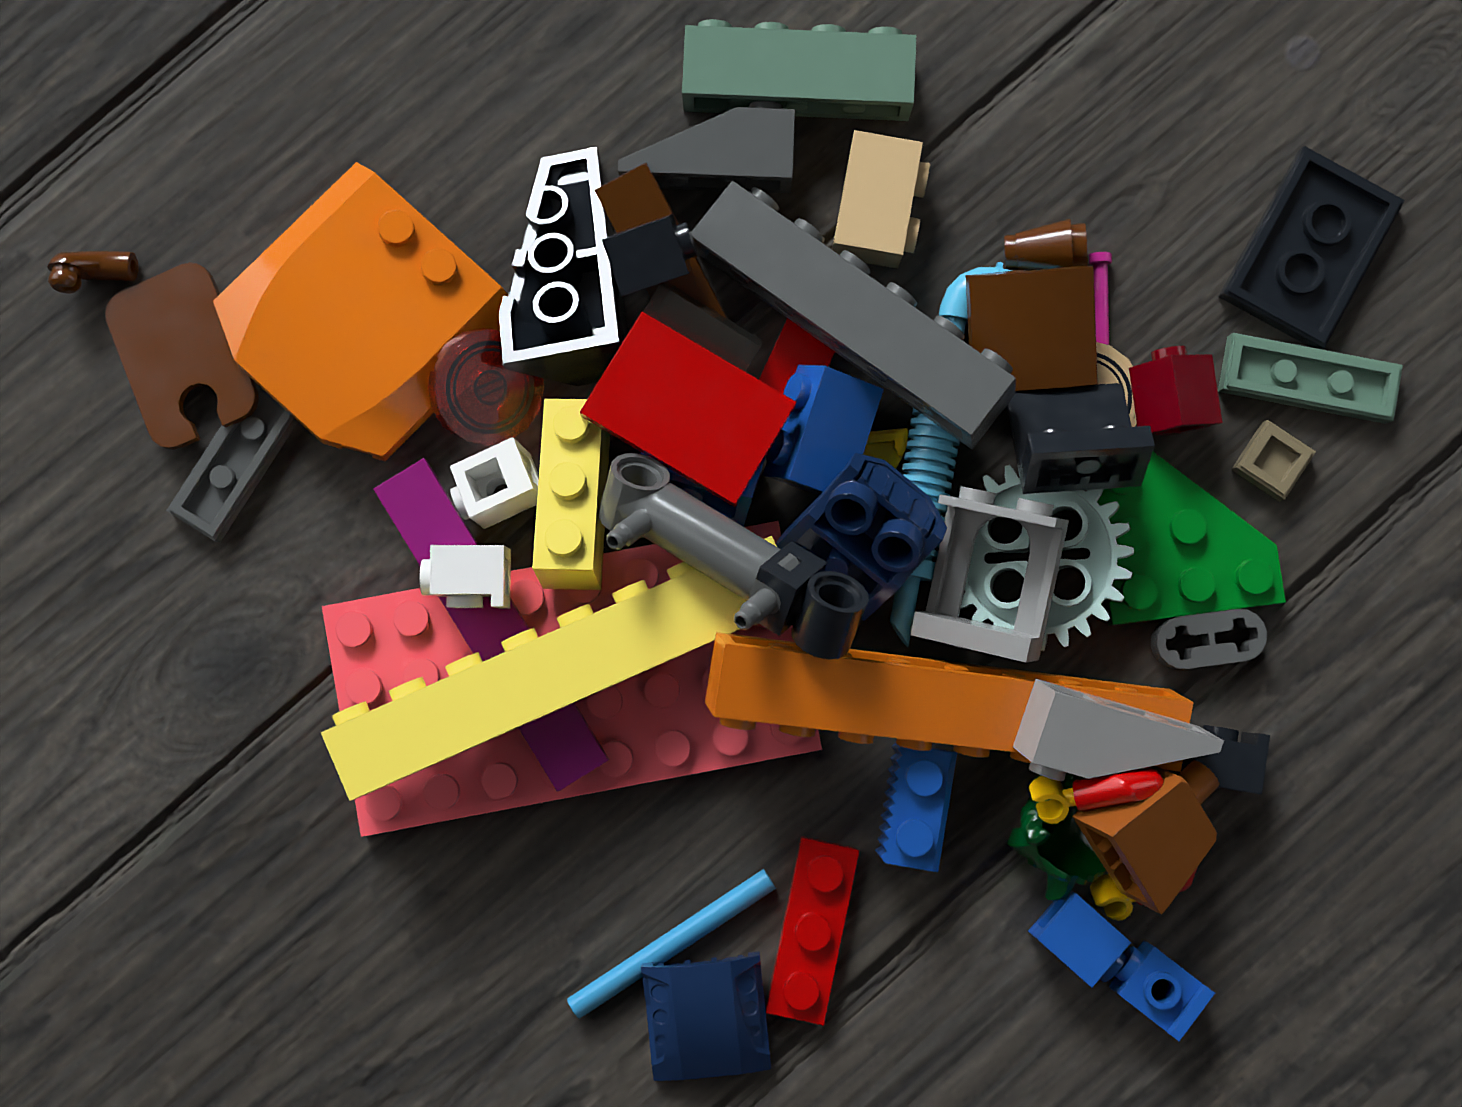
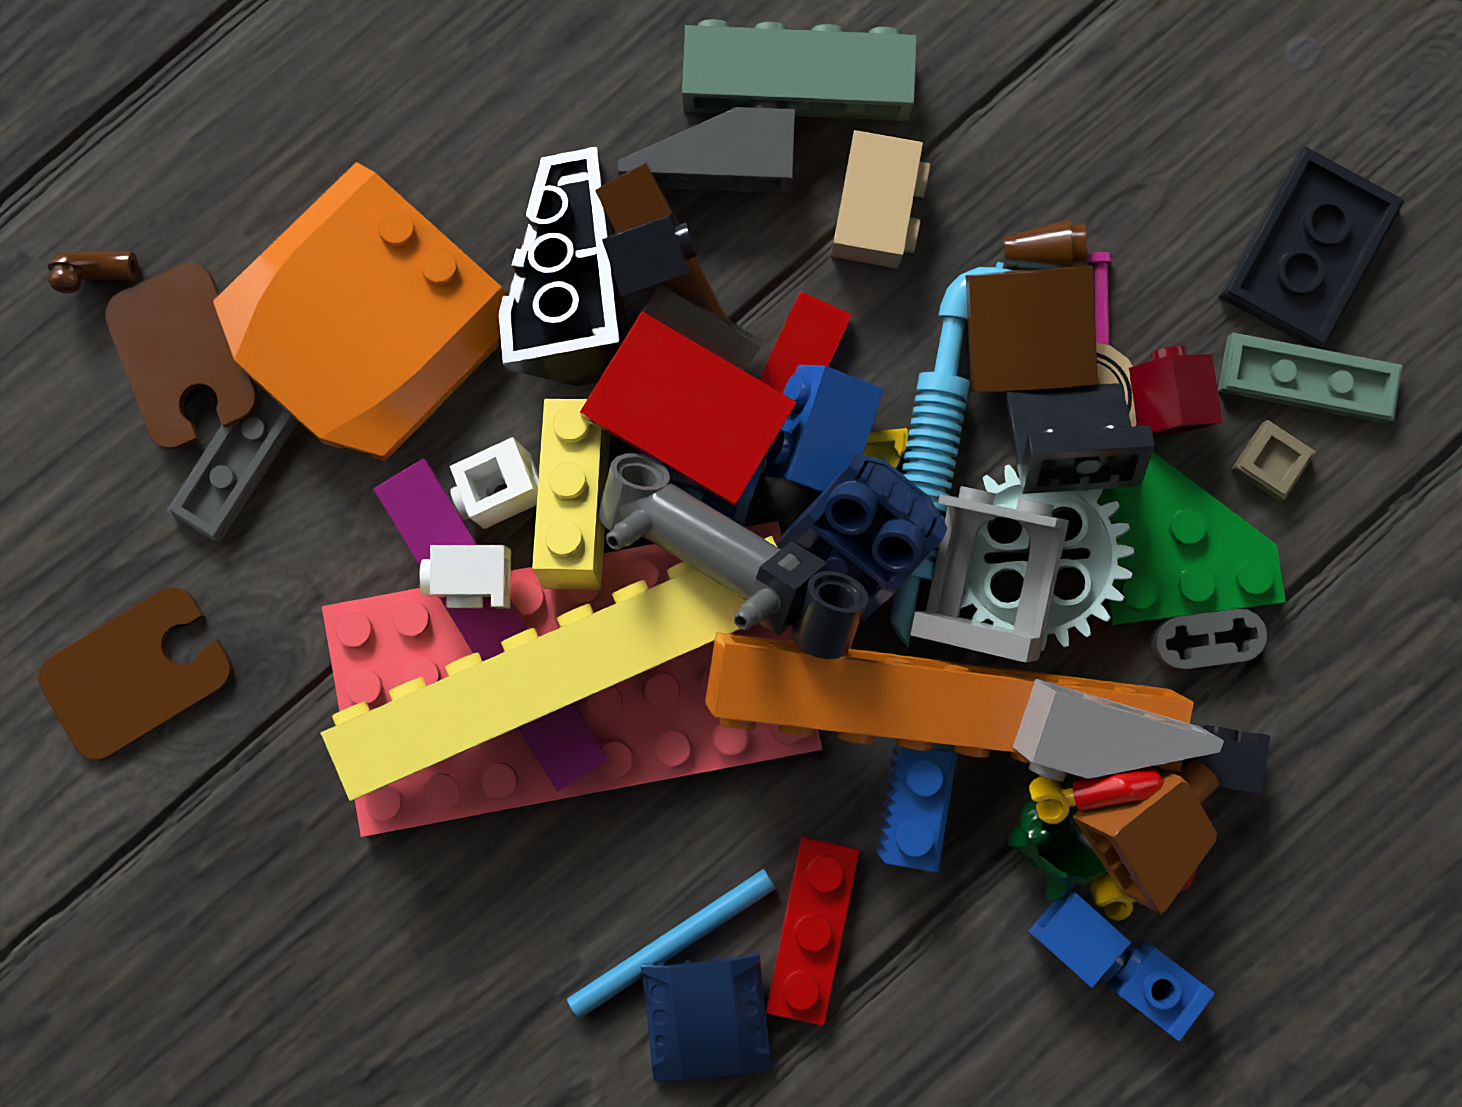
(123, 683): none -> reddish brown piece
(476, 392): clear red tile -> none
(855, 314): dark grey brick -> none

